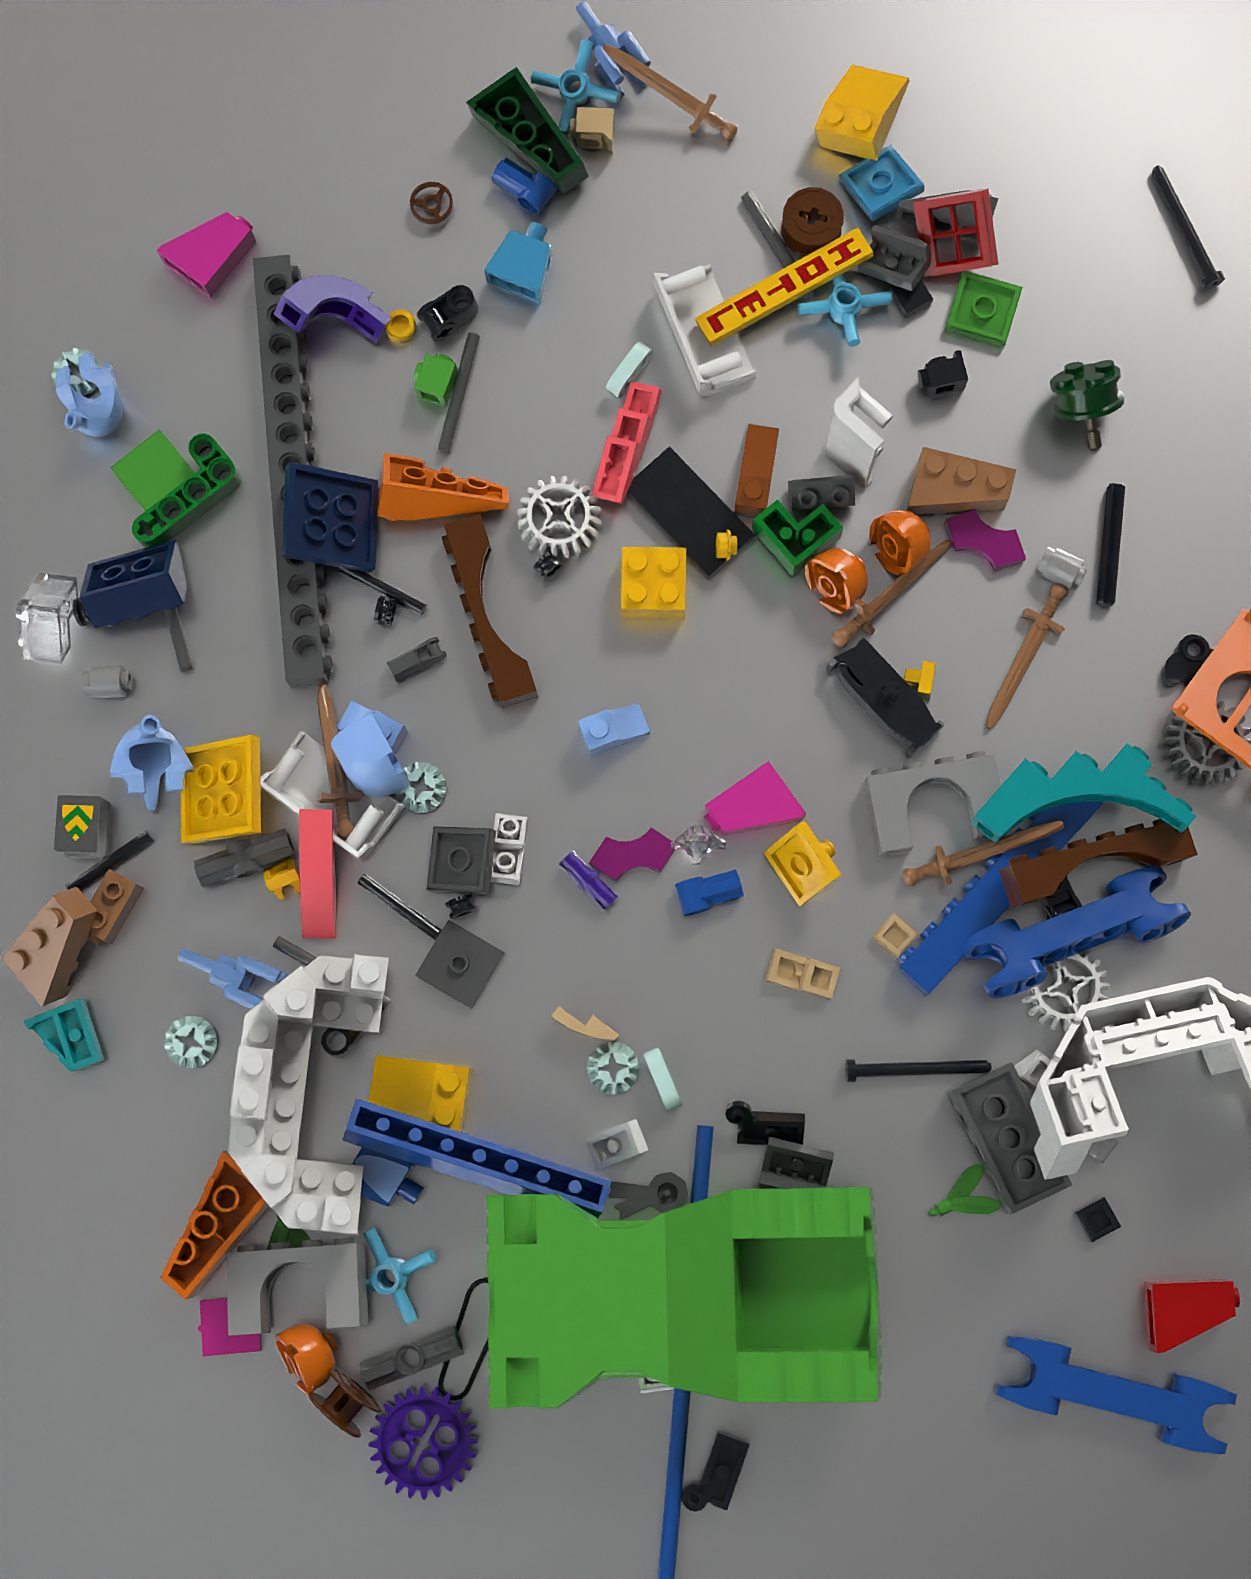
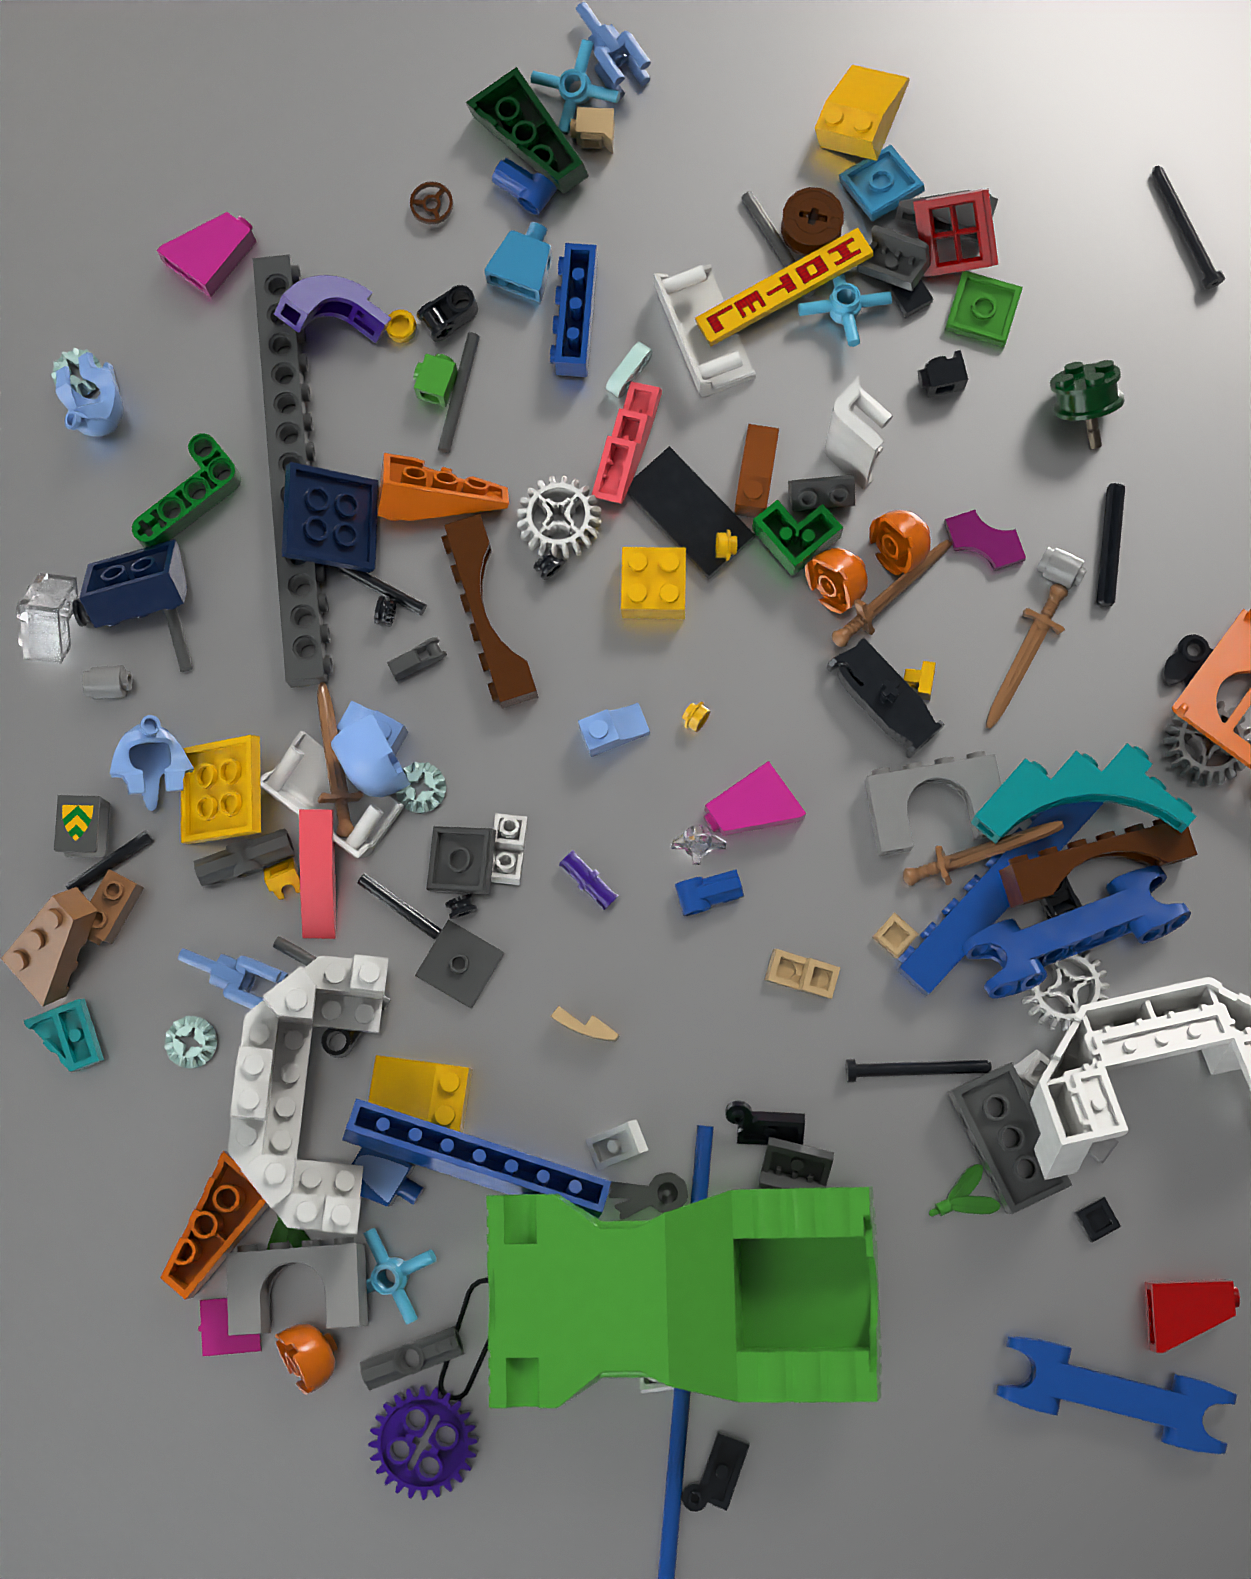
(152, 470): bright green tile -> none
(344, 1402): reddish brown piece -> none
(575, 311): none -> blue brick
(619, 857): magenta tile -> none
(625, 1077): light aqua gear -> none
(662, 1079): light aqua beam -> none
(675, 94): medium nougat sword -> none
(695, 716): none -> yellow plate
(803, 862): yellow tile -> none
(958, 484): medium nougat wedge -> none

